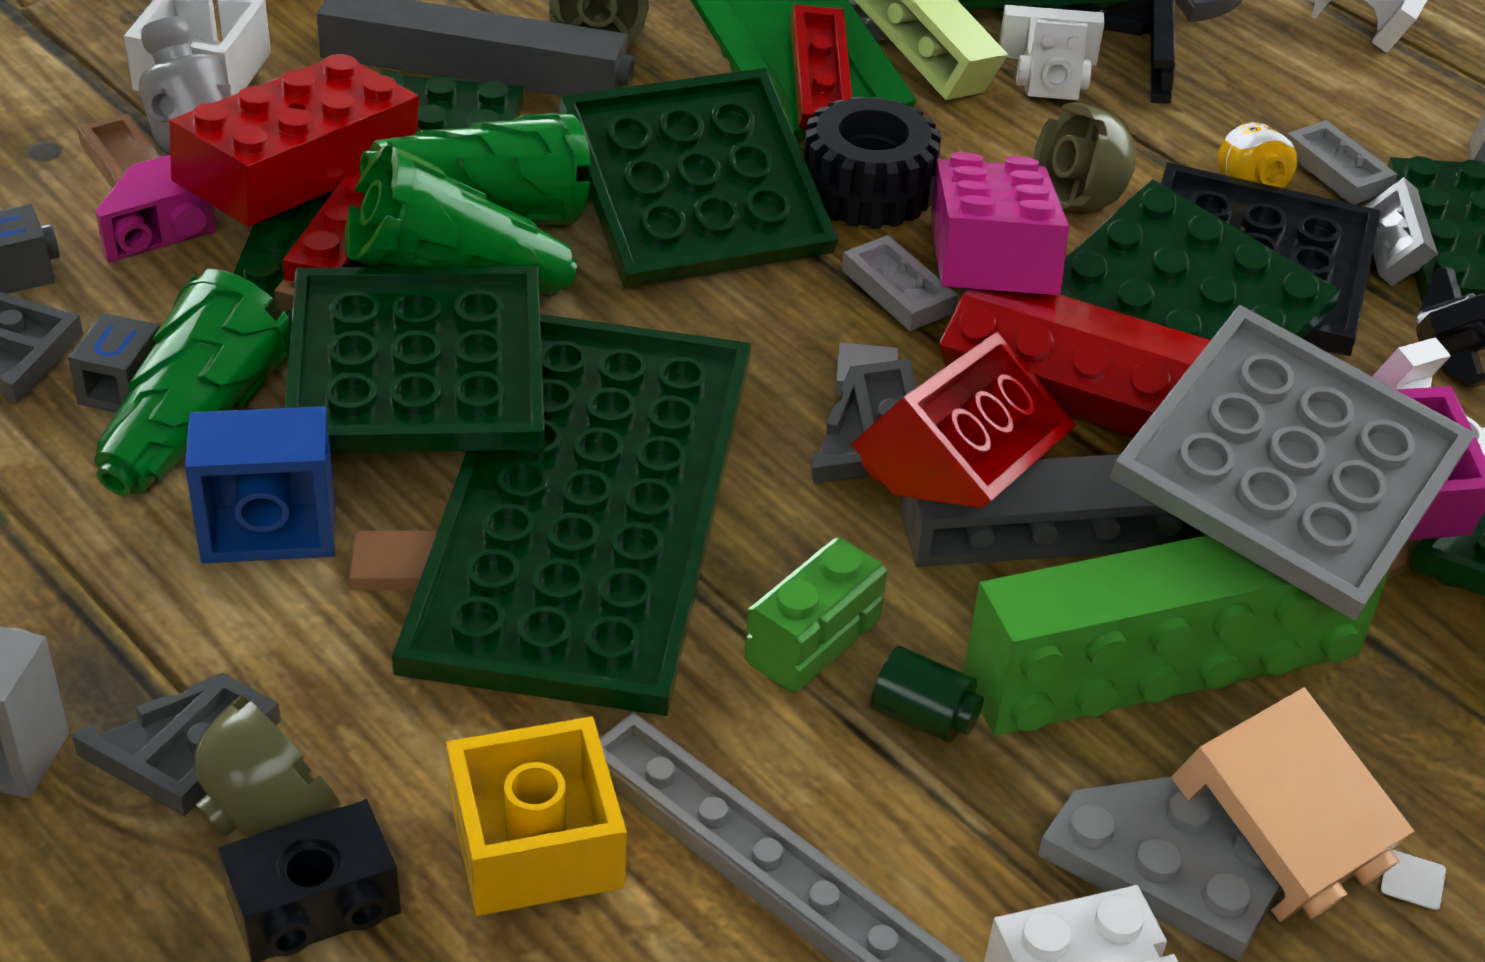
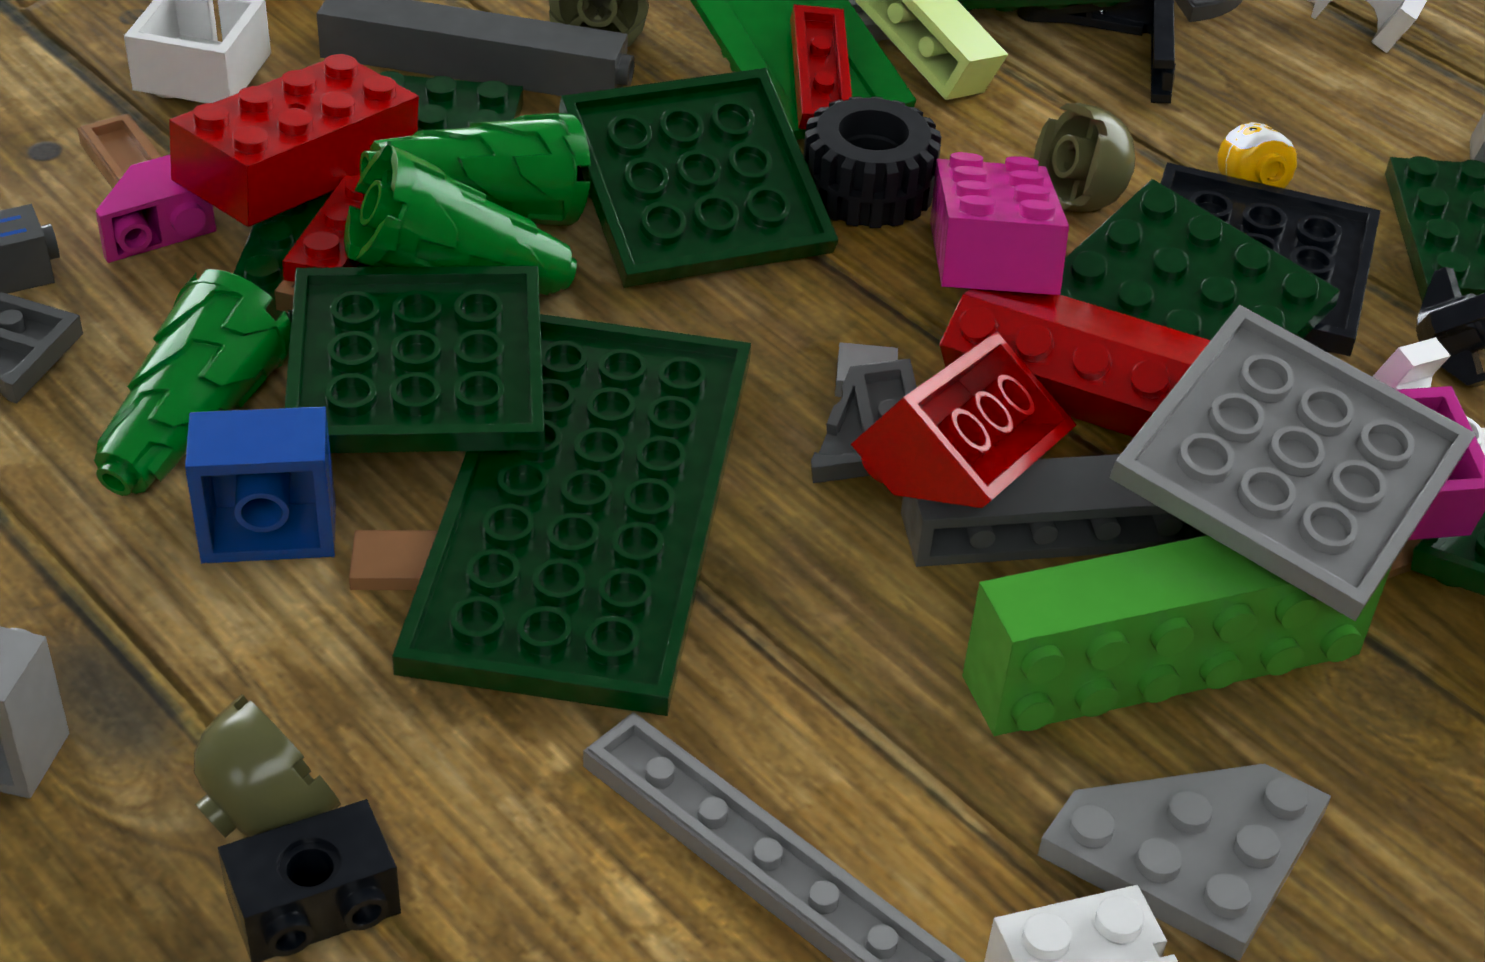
(109, 360): dark grey brick -> none
(160, 746): dark grey wing -> none
(178, 78): light grey piece -> none
(536, 815): yellow brick -> none
(815, 614): bright green brick -> none
(899, 282): light grey piece -> none
(927, 695): dark green brick -> none
(1052, 48): white tile -> none
(1300, 802): light nougat panel -> none
(1341, 162): light grey piece -> none
(1402, 233): light grey piece -> none
(1415, 881): white sticker -> none

